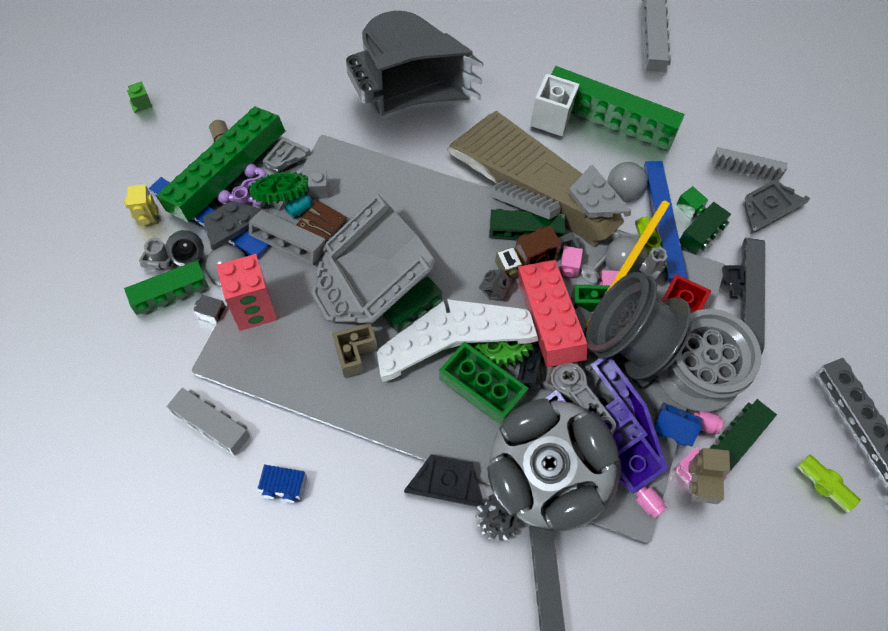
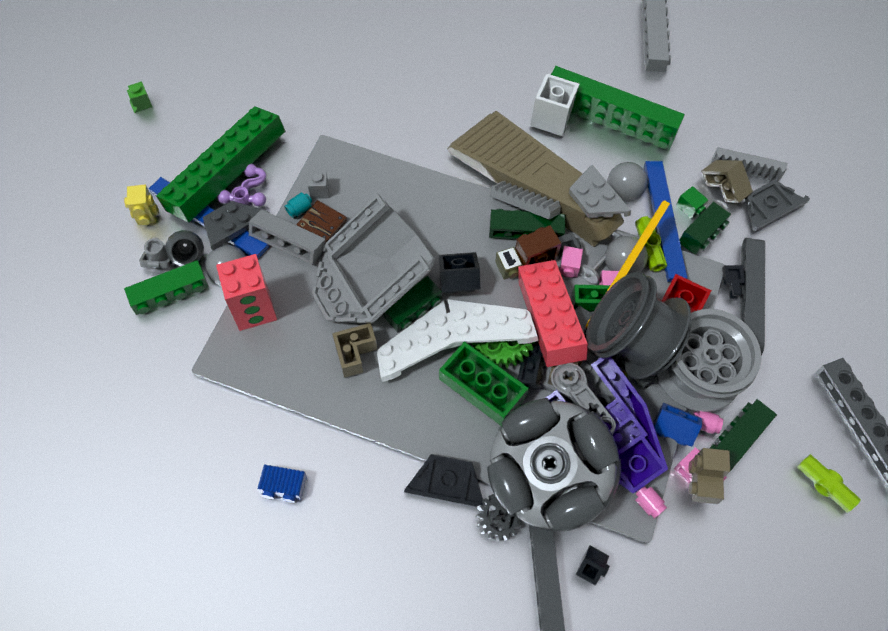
(209, 309): dark grey brick -> none
(209, 421): light grey brick -> none
(217, 129): dark tan brick -> none
(279, 187): green gear -> none
(285, 154): light grey wing -> none
(410, 64): dark grey piece -> none
(459, 272): none -> black brick
(495, 284): dark grey brick -> none
(593, 565): none -> black brick
(654, 264): light grey piece -> none
(730, 177): none -> dark tan brick

